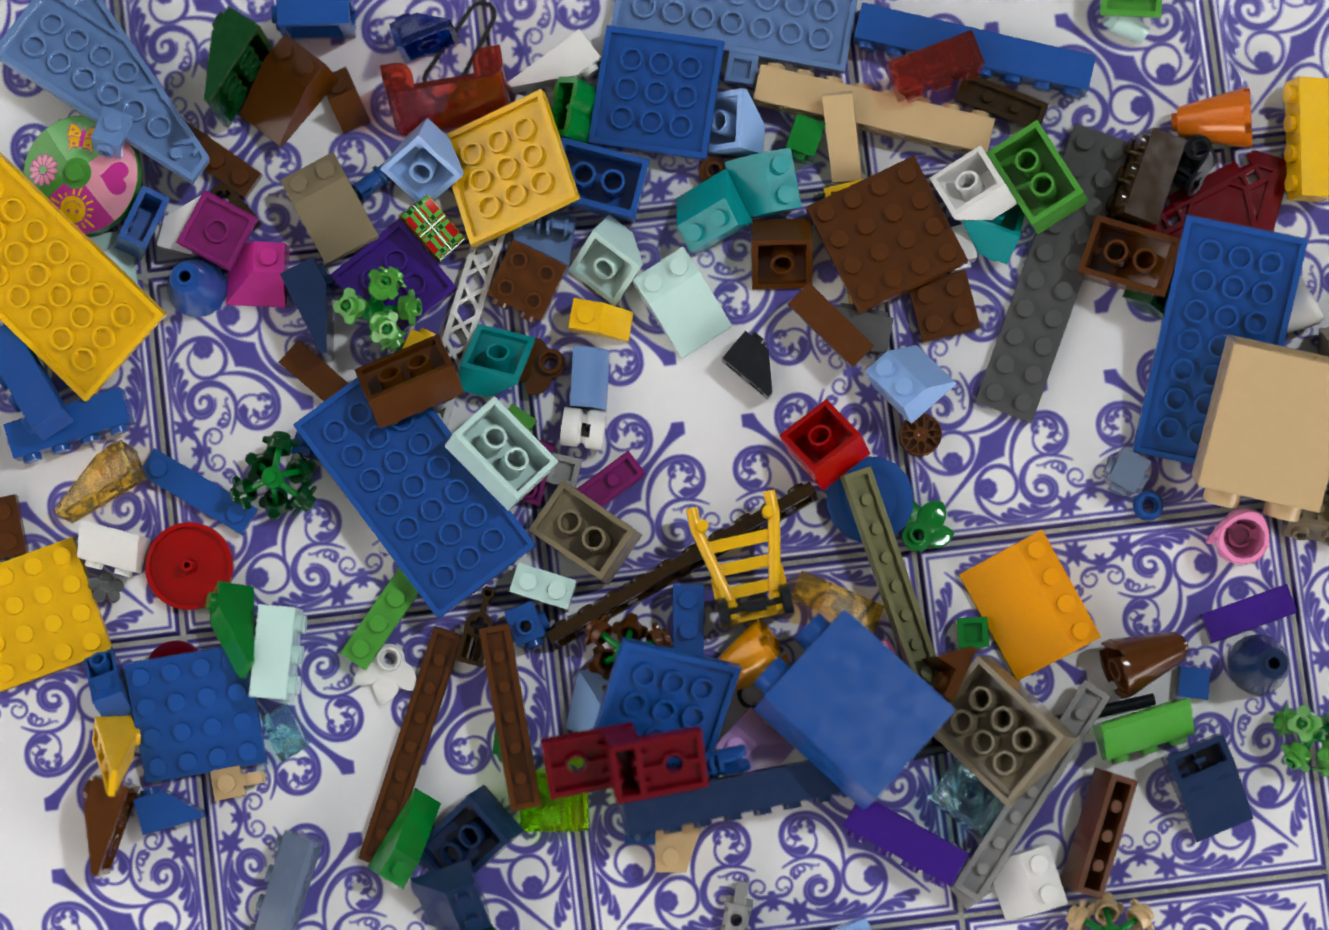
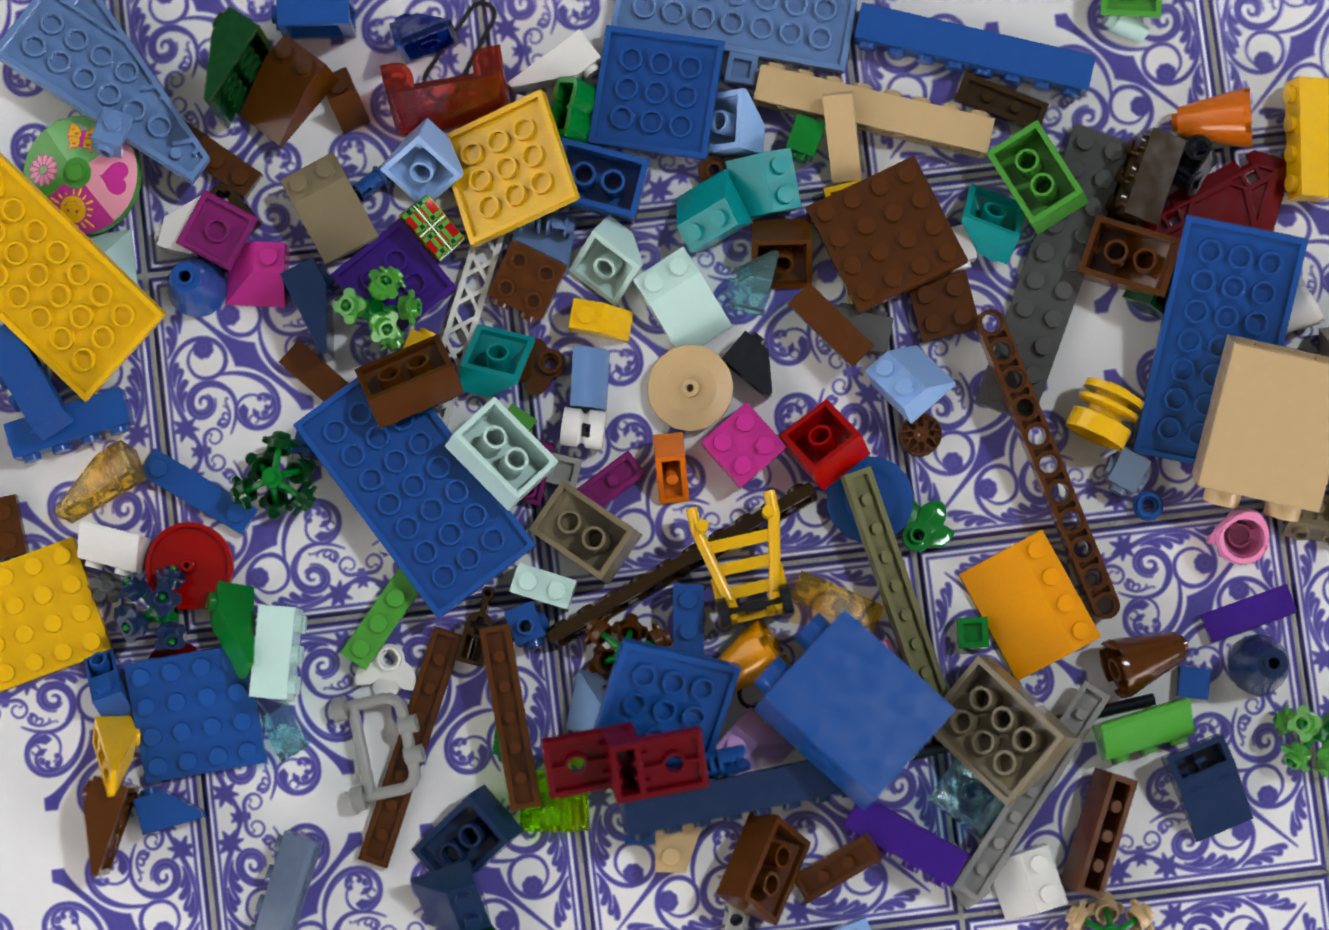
(148, 212): blue brick -> none
(161, 609): none -> dark blue plant
(232, 782): tan plate -> none
(406, 839): green slope -> none
(413, 754): none -> light grey bar
(671, 468): none -> orange slope
(690, 387): none -> tan piece
(743, 445): none -> dark pink brick
(752, 284): none -> clear light blue slope
(763, 867): none -> reddish brown slope
(838, 867): none -> reddish brown tile
(935, 67): clear red brick -> none
(952, 670): reddish brown slope -> none
(973, 188): white slope -> none
(1057, 475): none -> reddish brown beam
(1106, 409): none -> yellow wheel

